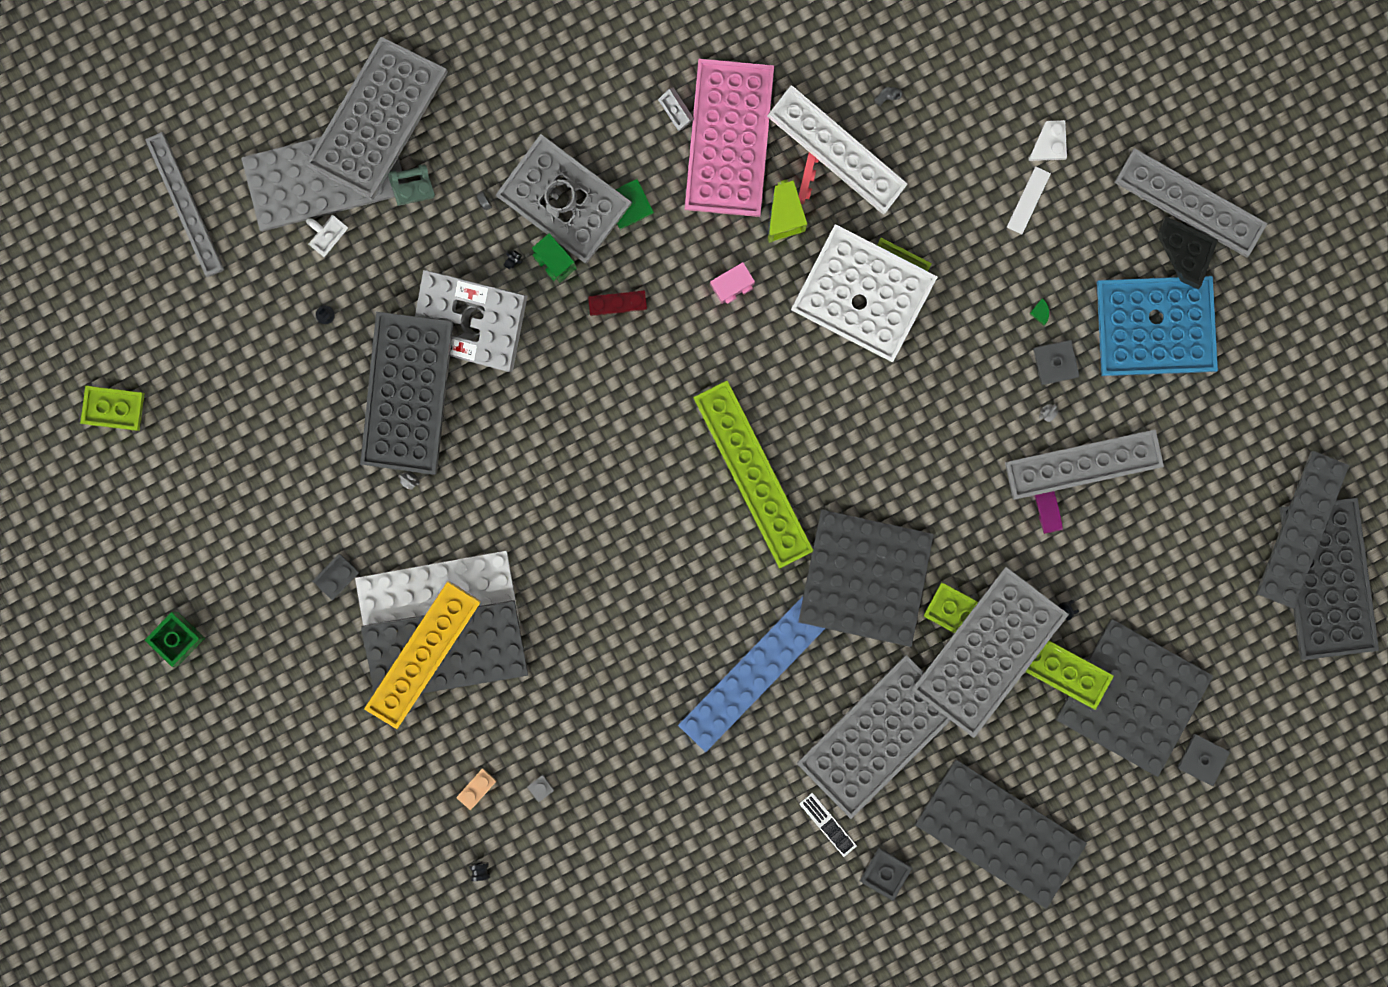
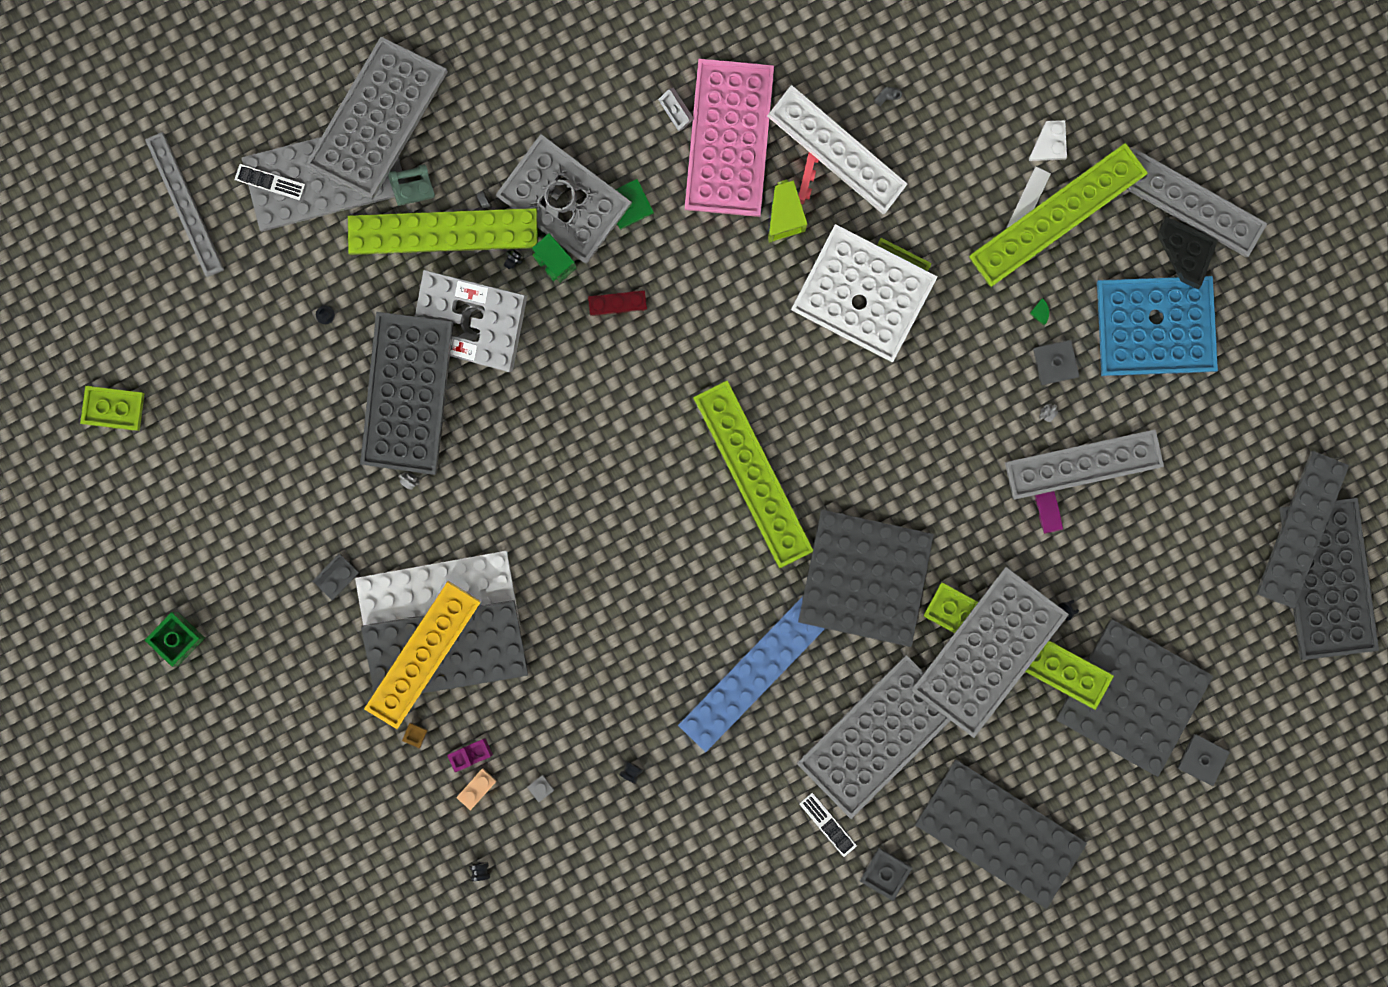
(269, 182): none -> sticker
(327, 234): white plate -> none
(414, 735): none -> pearl gold plate
(442, 231): none -> lime plate
(470, 755): none -> magenta slope
(631, 772): none -> black wheel
(732, 283): bright pink brick -> none
(1058, 215): none -> lime plate

